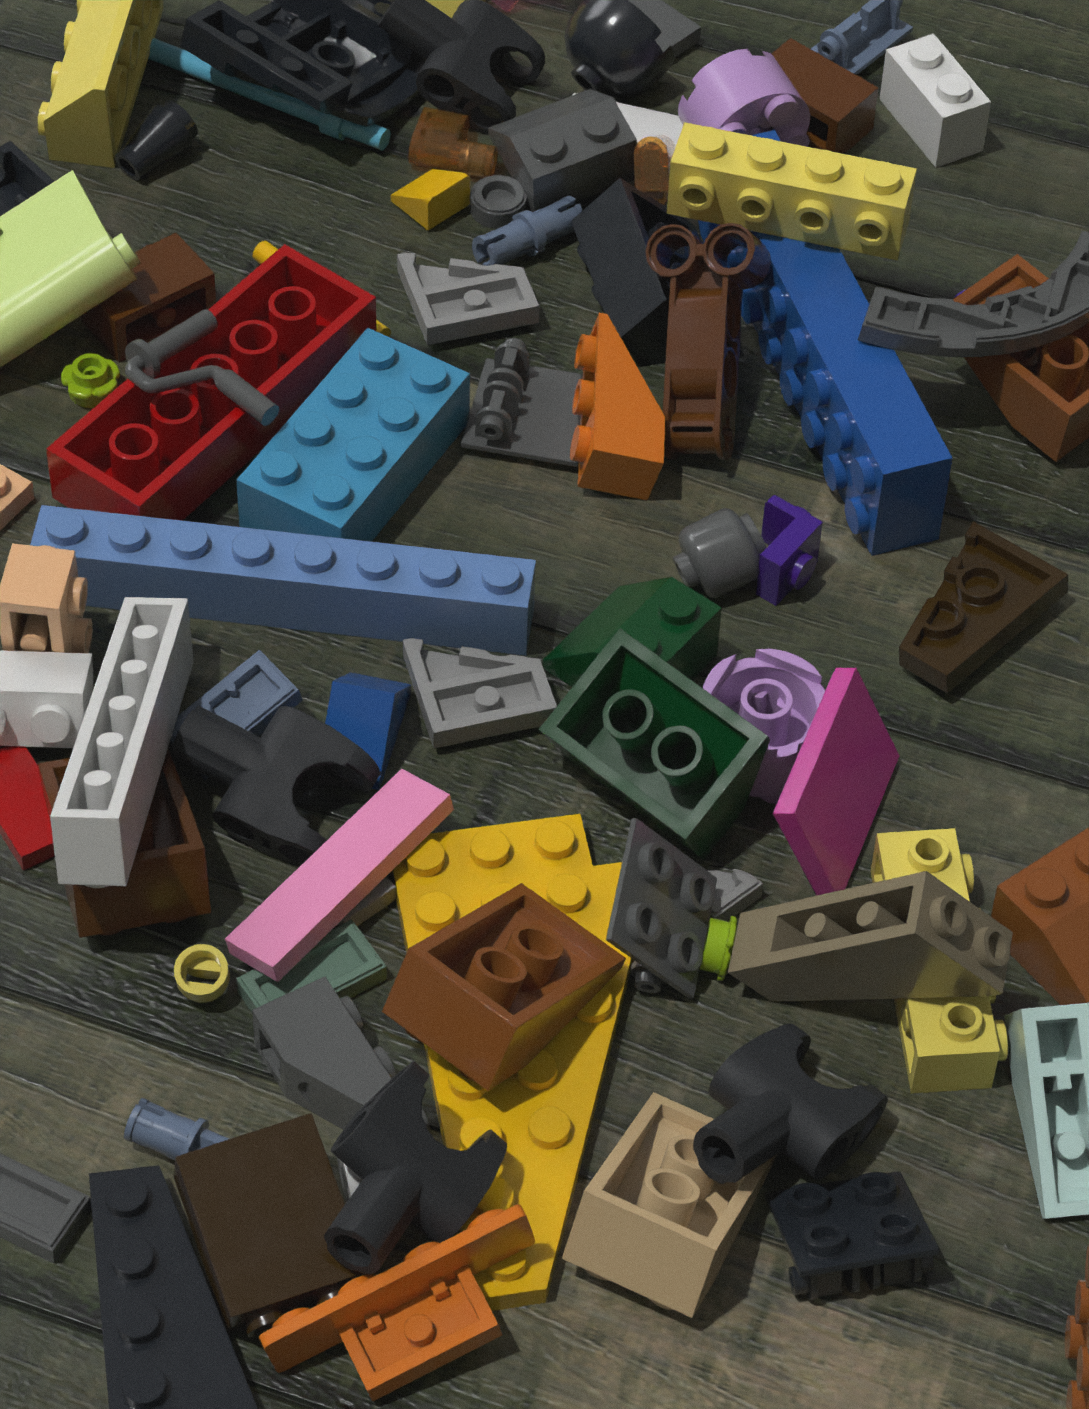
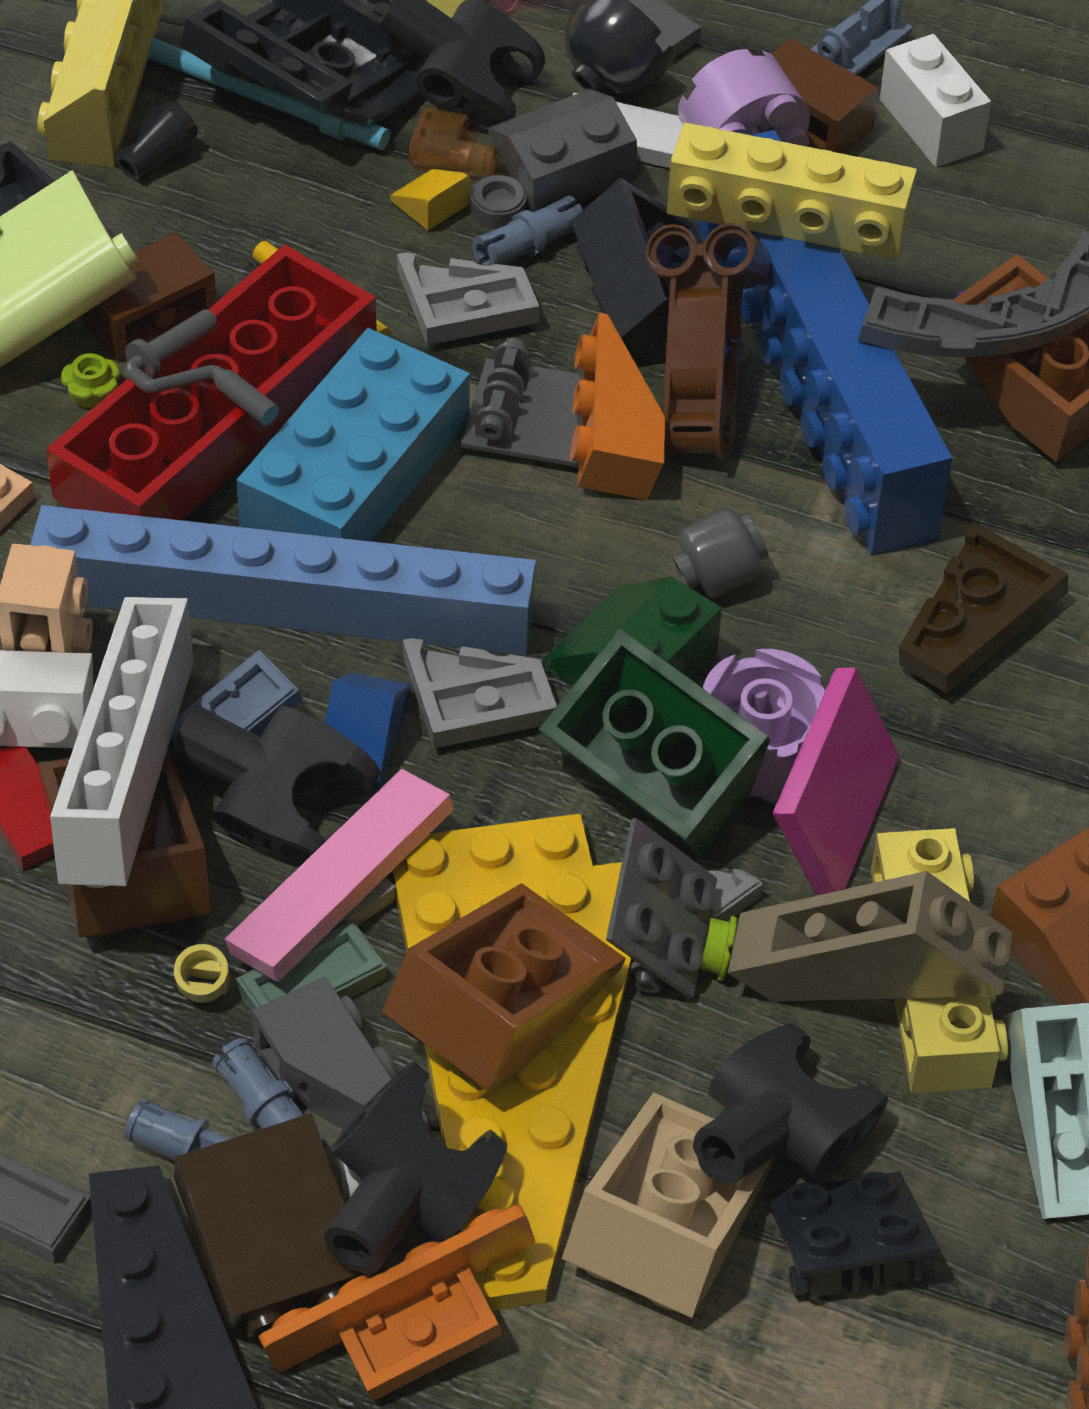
(263, 1096): none -> sand blue pin
(652, 166): clear orange piece -> none
(791, 552): dark purple bracket -> none

